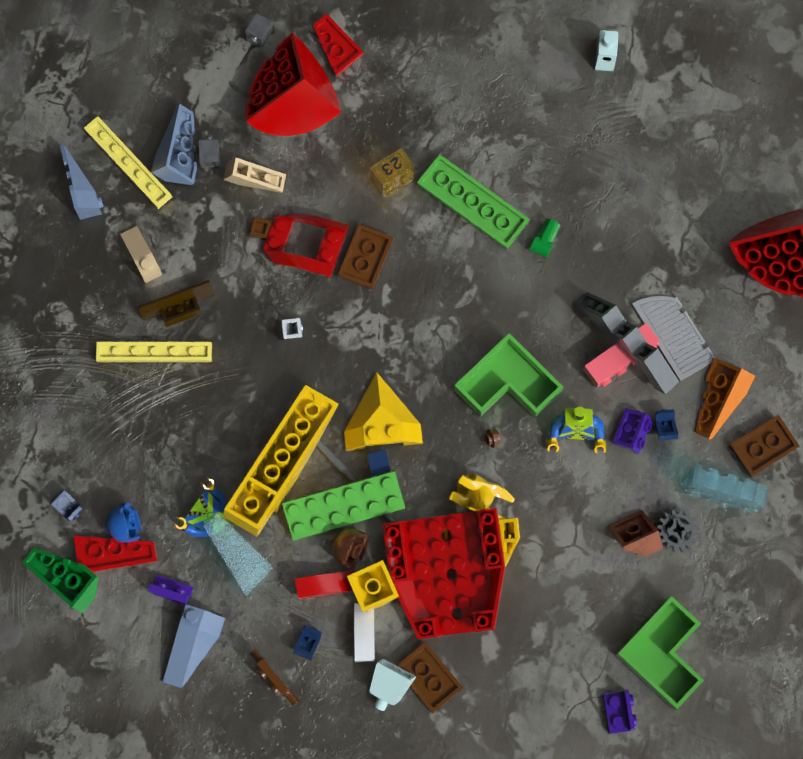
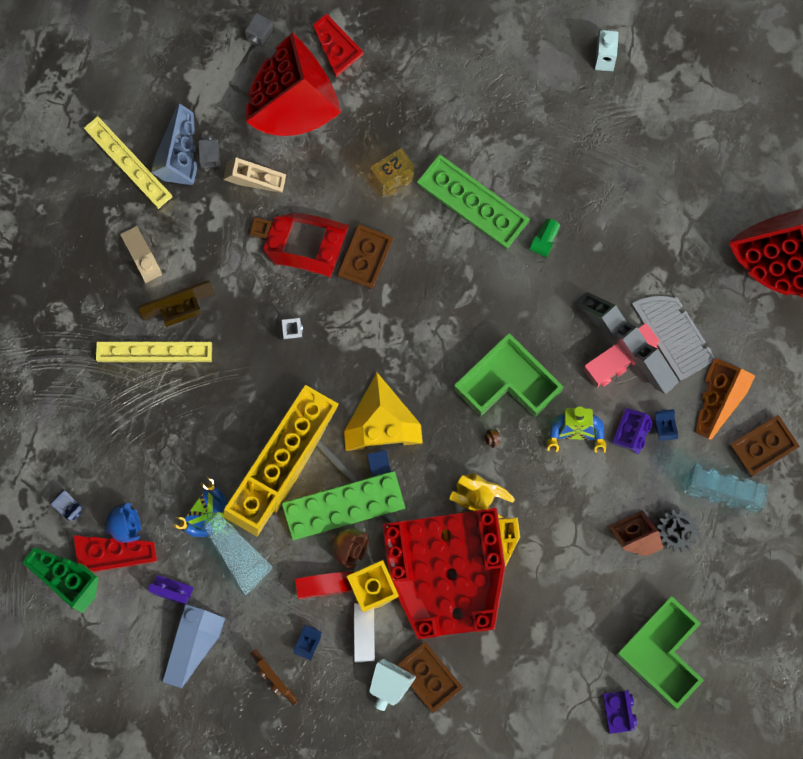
(83, 195): sand blue wedge -> none

